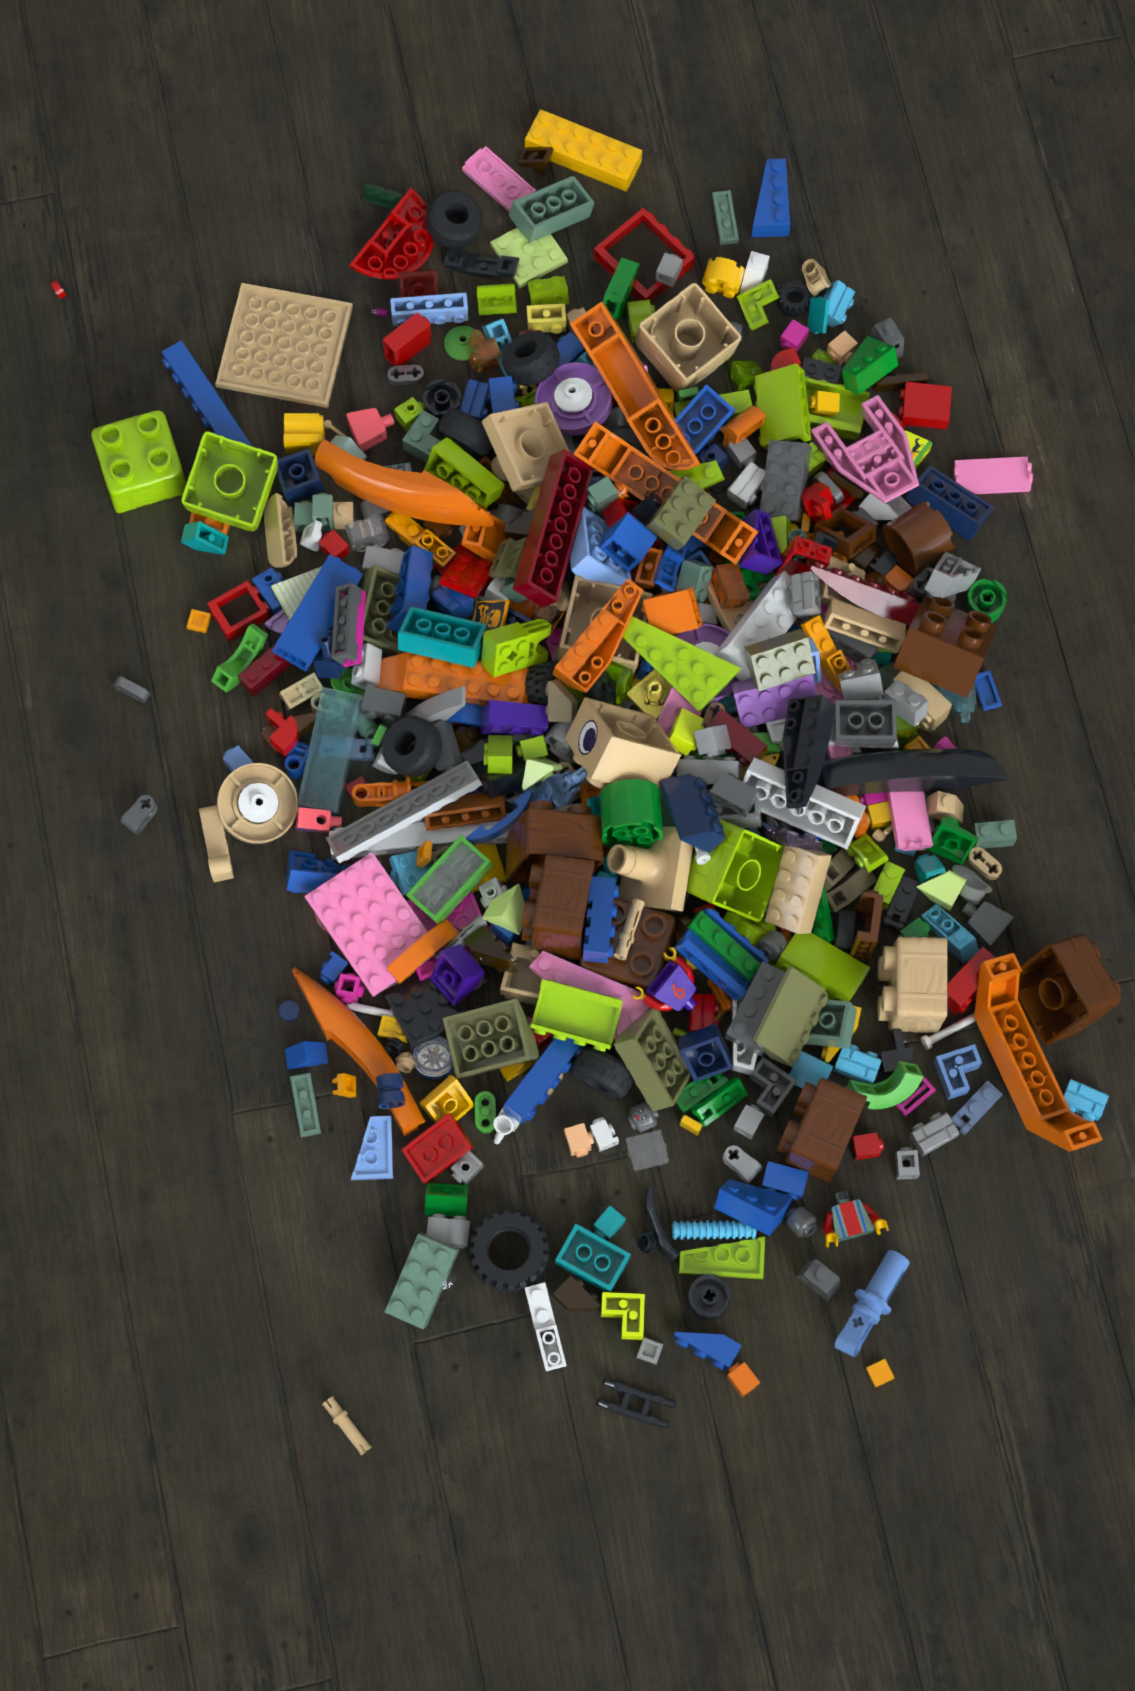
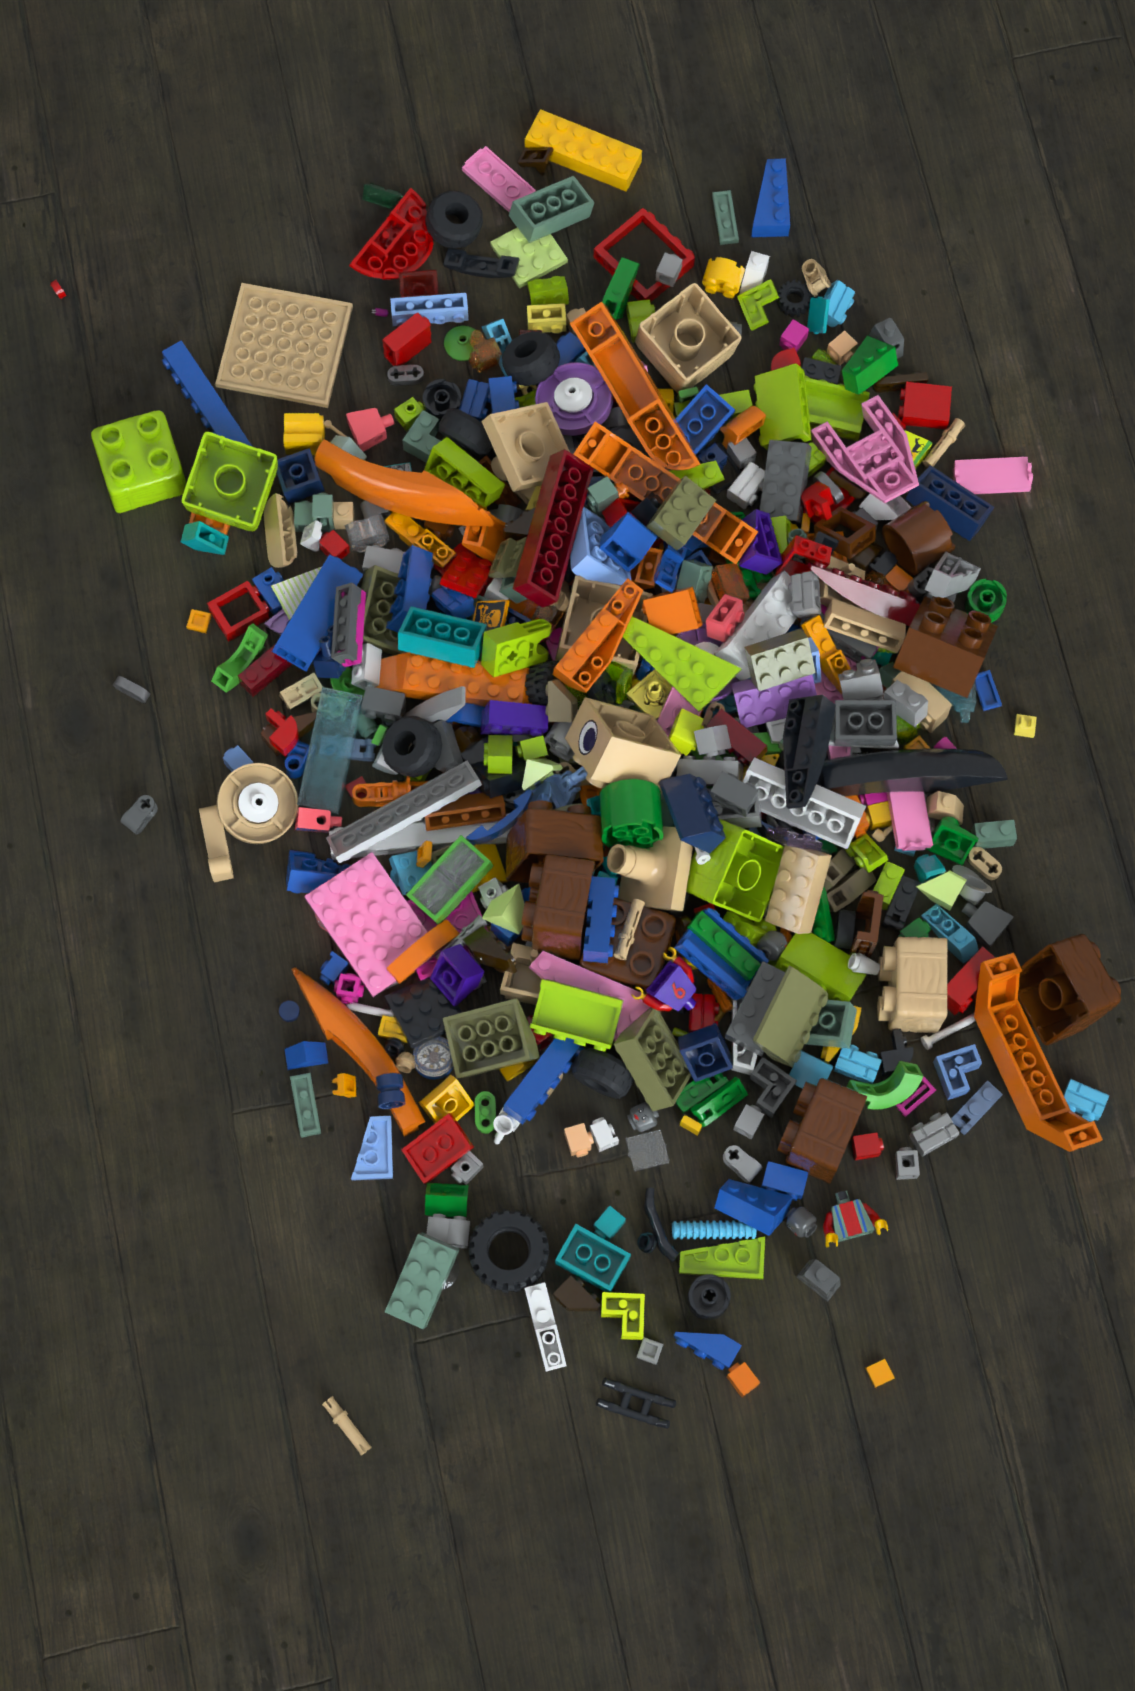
(496, 299): lime bracket -> none
(725, 618): none -> coral brick
(744, 373): clear neon green slope -> none
(824, 403): yellow brick -> none
(861, 964): none -> white cone
(872, 1303): medium blue piece -> none
(948, 437): none -> tan pin
(1025, 725): none -> light yellow tile

